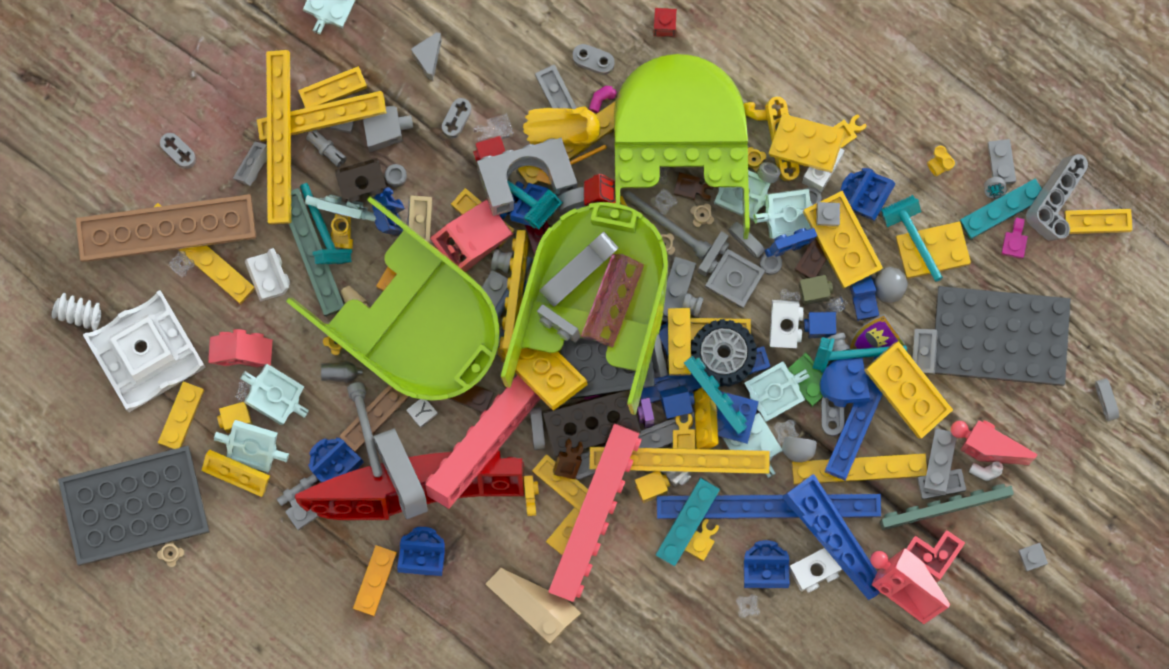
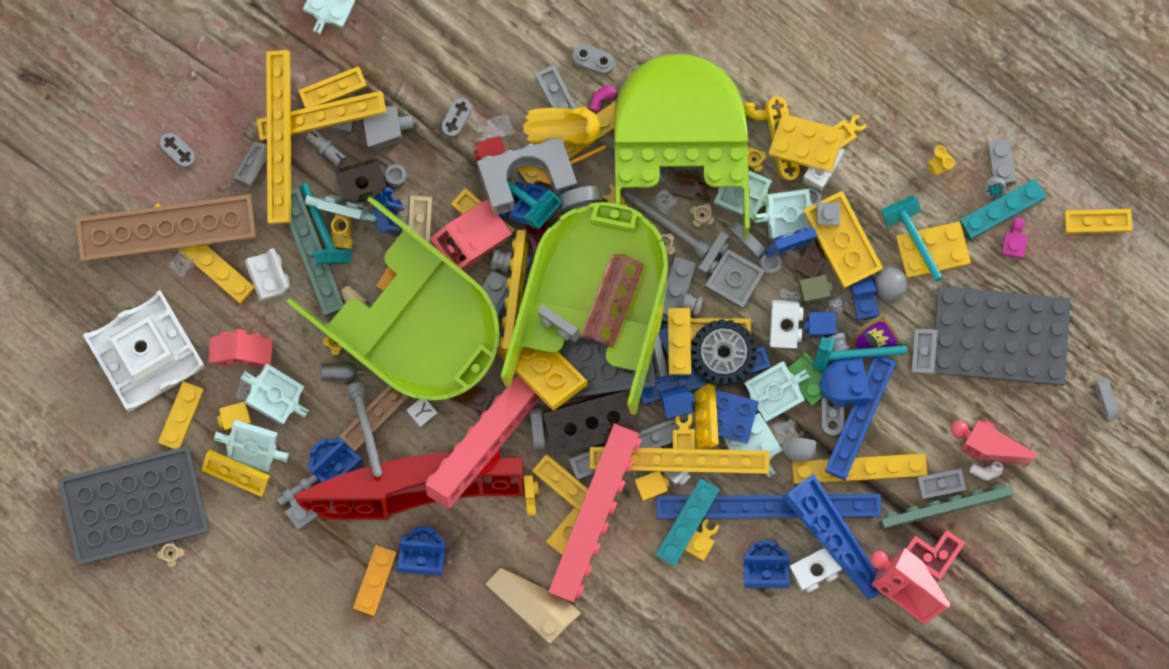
(77, 312): white piece -> none
(401, 473): light grey beam -> none
(427, 54): light grey slope -> none
(569, 462): reddish brown plate -> none
(578, 269): light grey beam -> none
(599, 189): red brick -> none
(645, 413): medium lavender plate -> none
(665, 22): red brick -> none
(721, 400): teal plate -> none
(752, 601): clear plate -> none
(768, 172): light grey tile -> none
(867, 192): blue slope -> none
(908, 390): yellow plate -> none
(940, 462): light grey plate -> none
(1033, 557): light grey plate -> none
(1070, 171): light grey beam -> none

